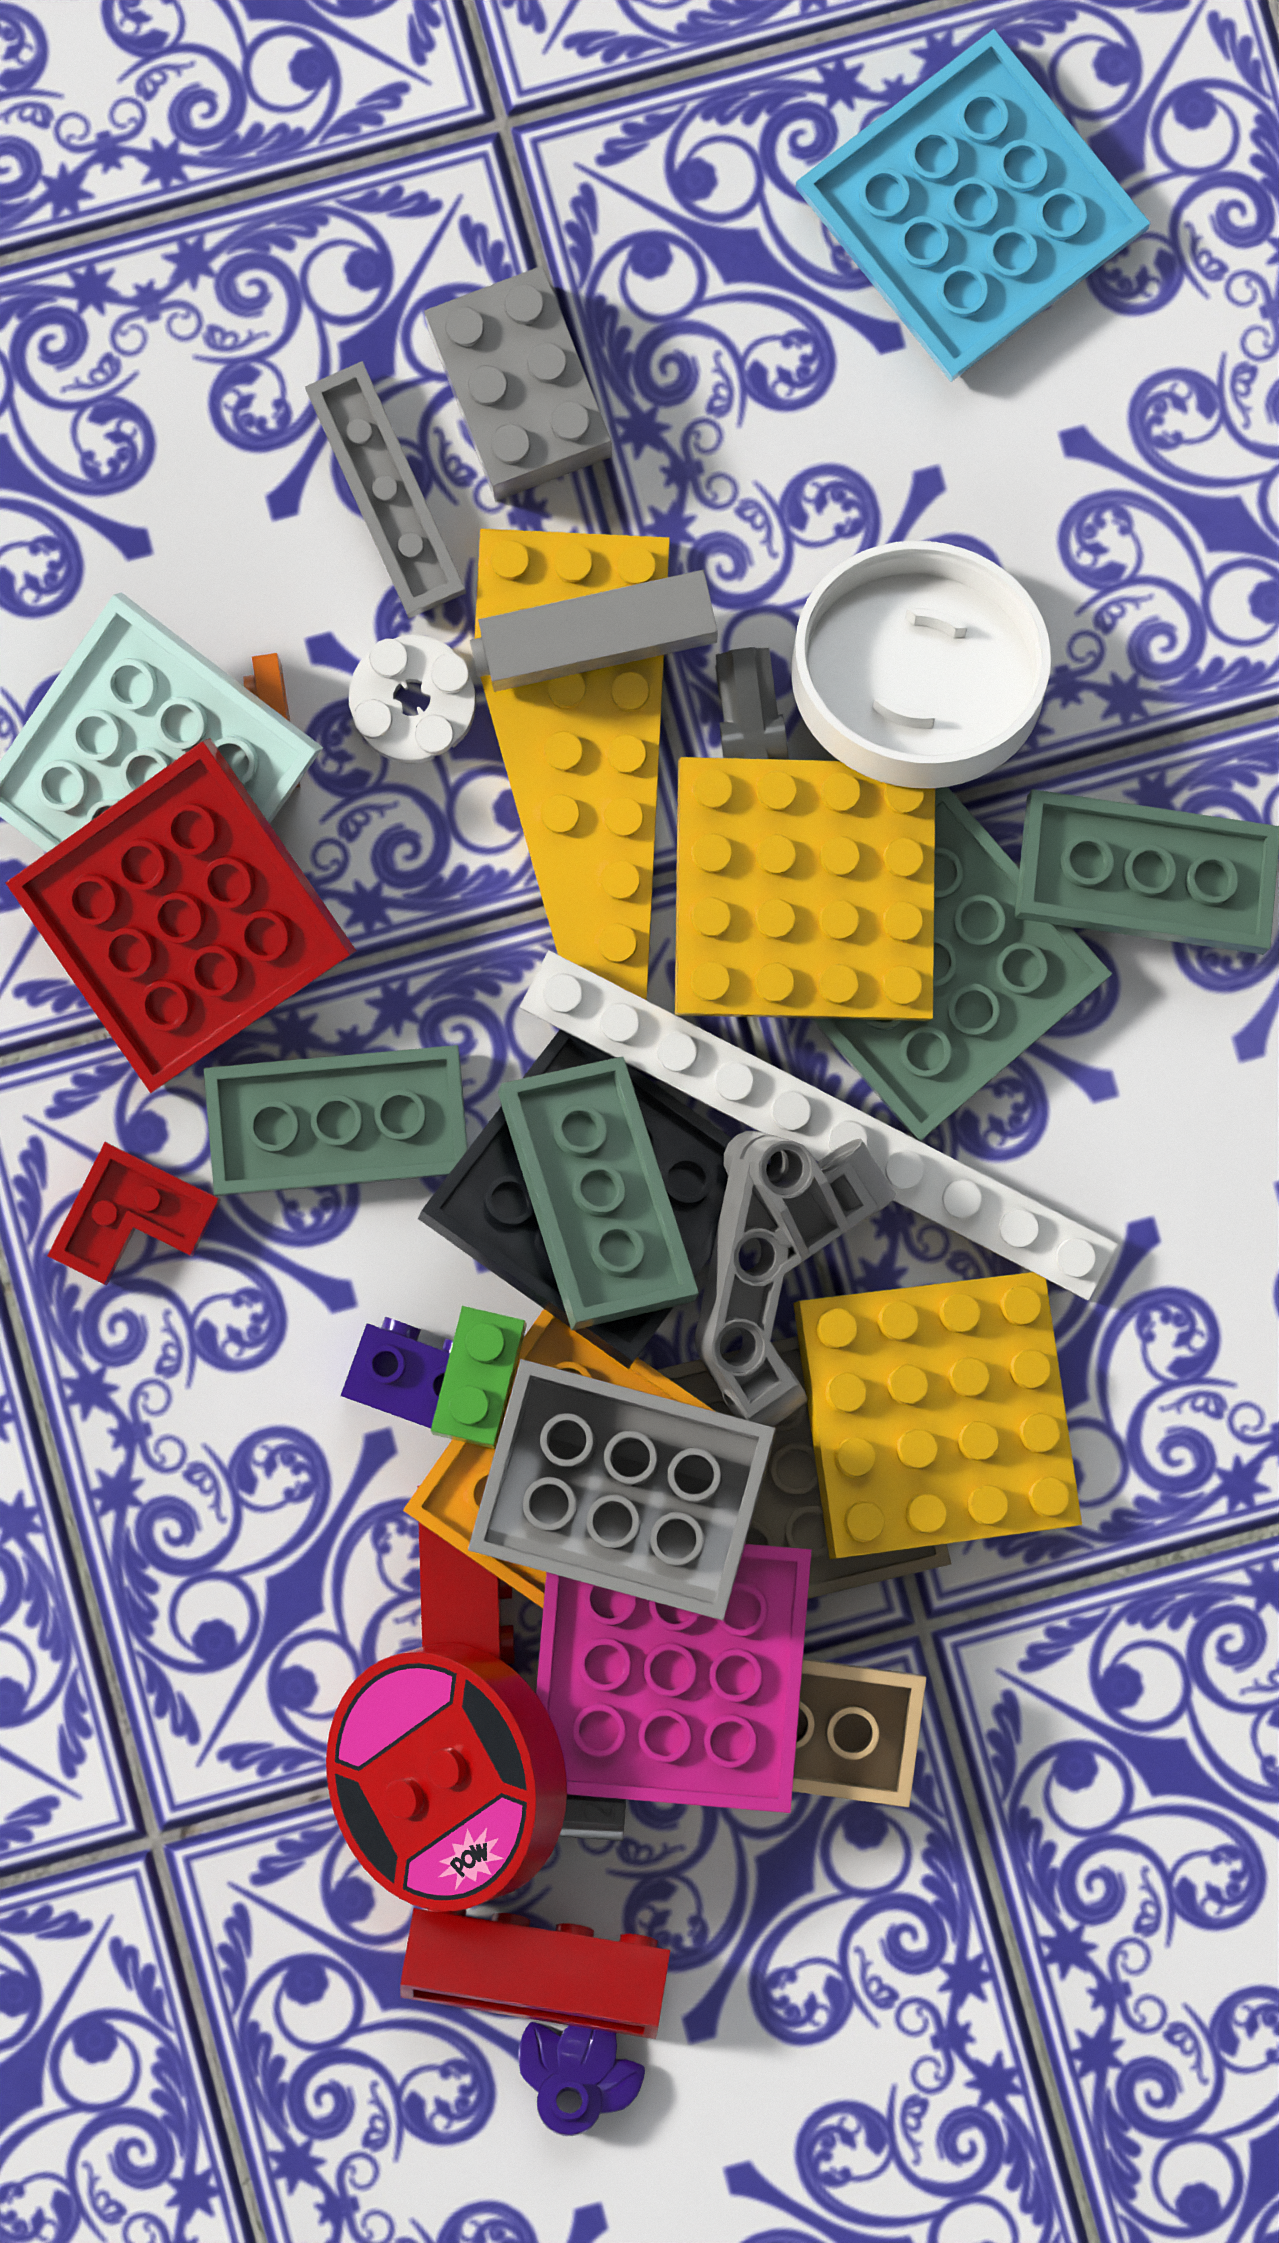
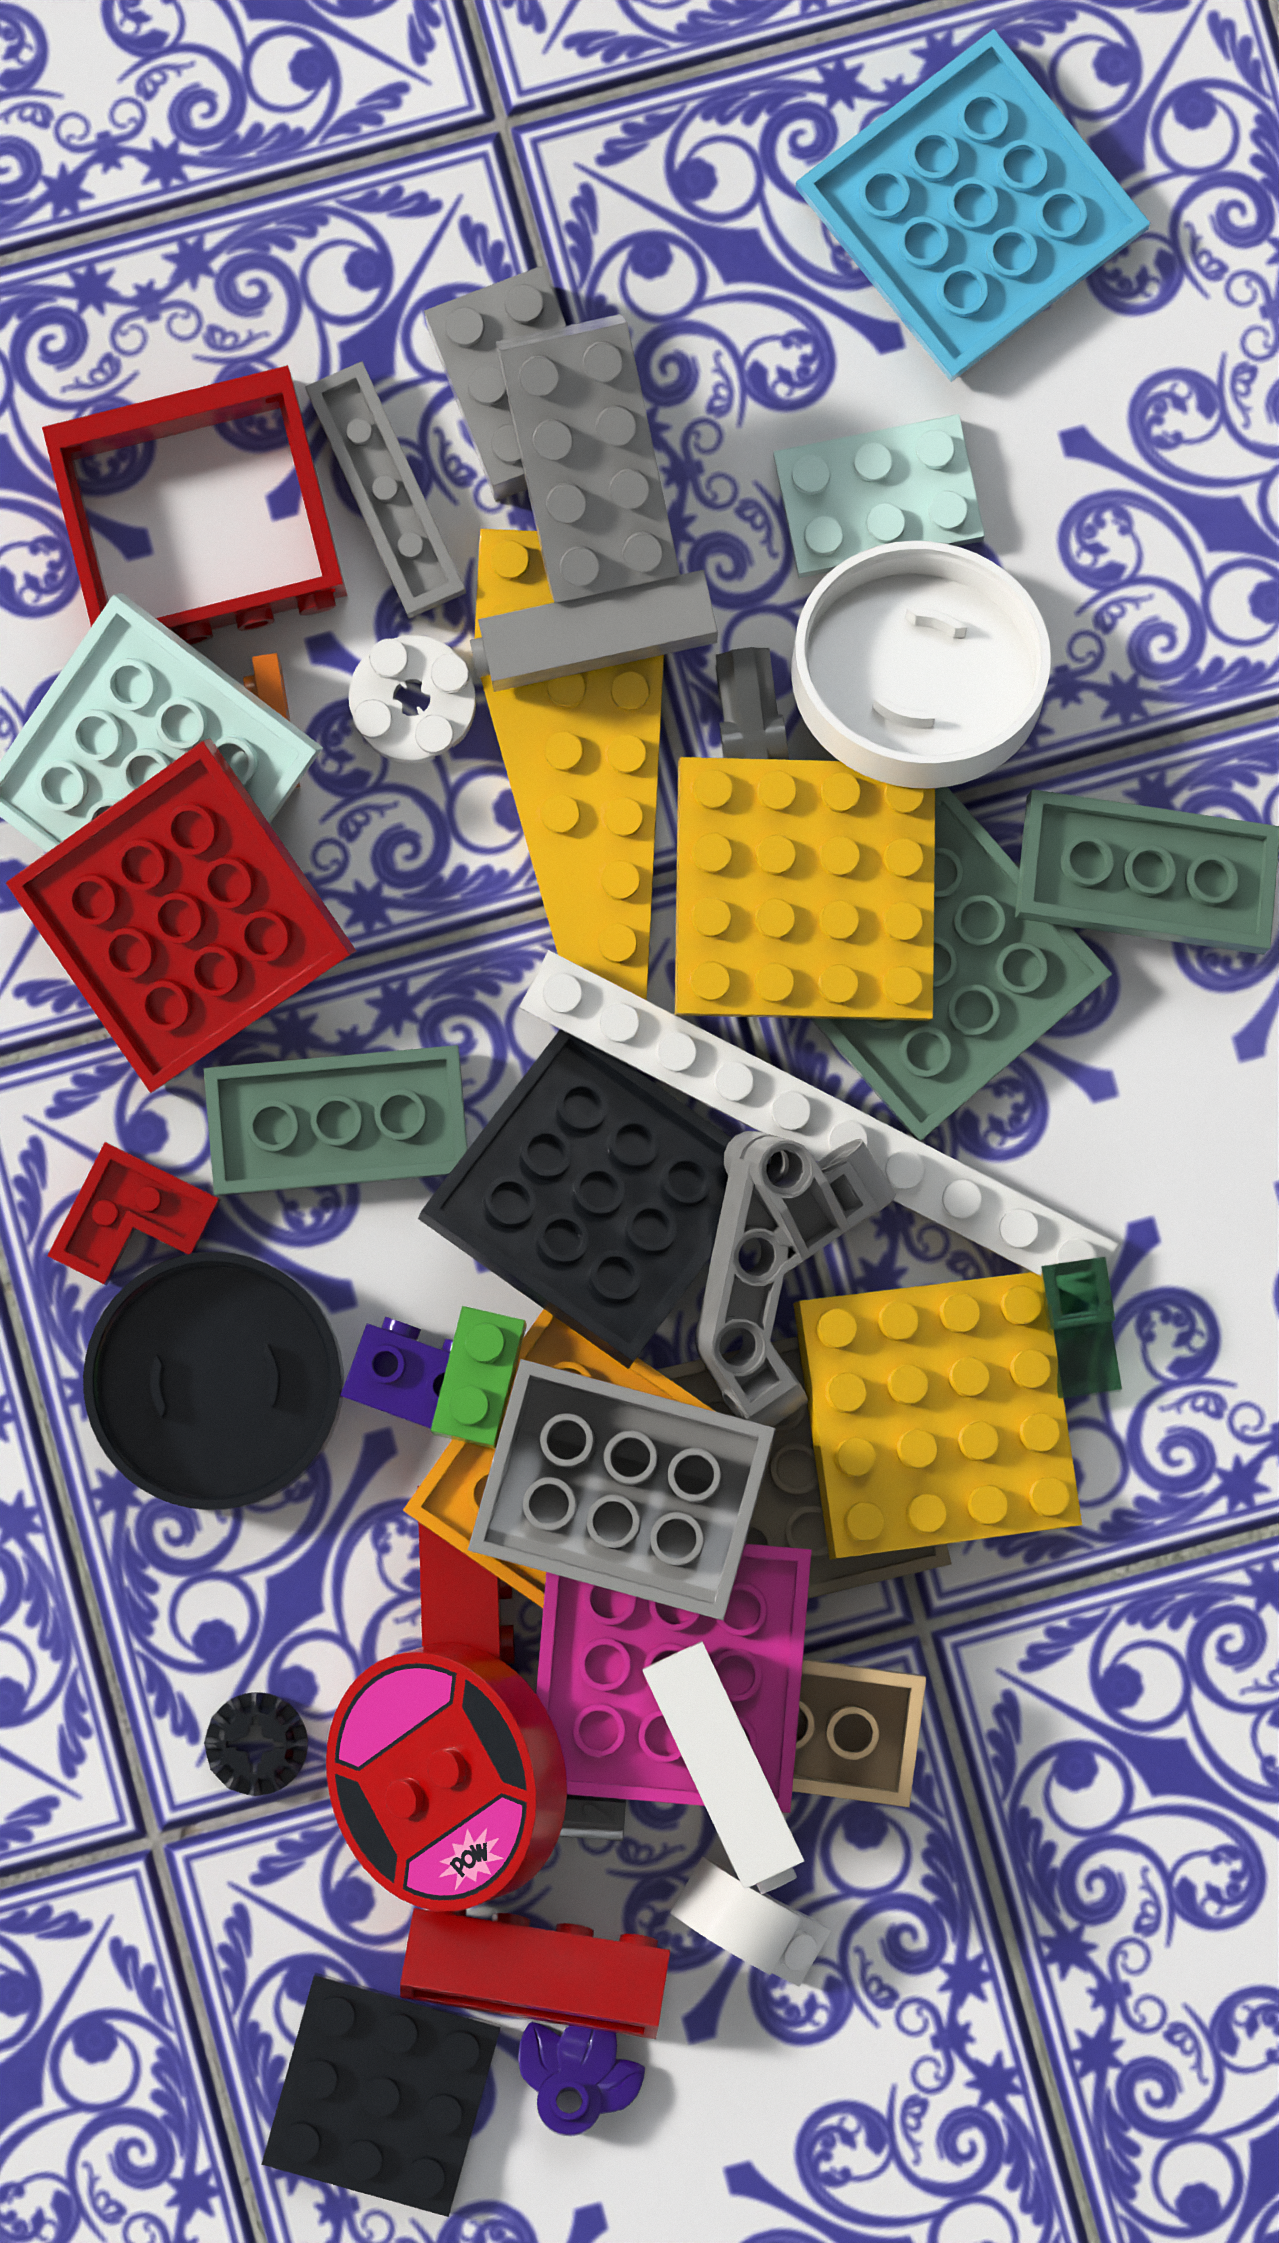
(177, 415): none -> red window
(213, 1381): none -> black brick
(278, 1722): none -> black gear
(381, 2094): none -> black plate
(588, 458): none -> light grey brick
(597, 1193): sand green plate -> none
(724, 1768): none -> white brick
(750, 1923): none -> white brick
(878, 492): none -> light aqua plate
(1081, 1319): none -> clear green slope

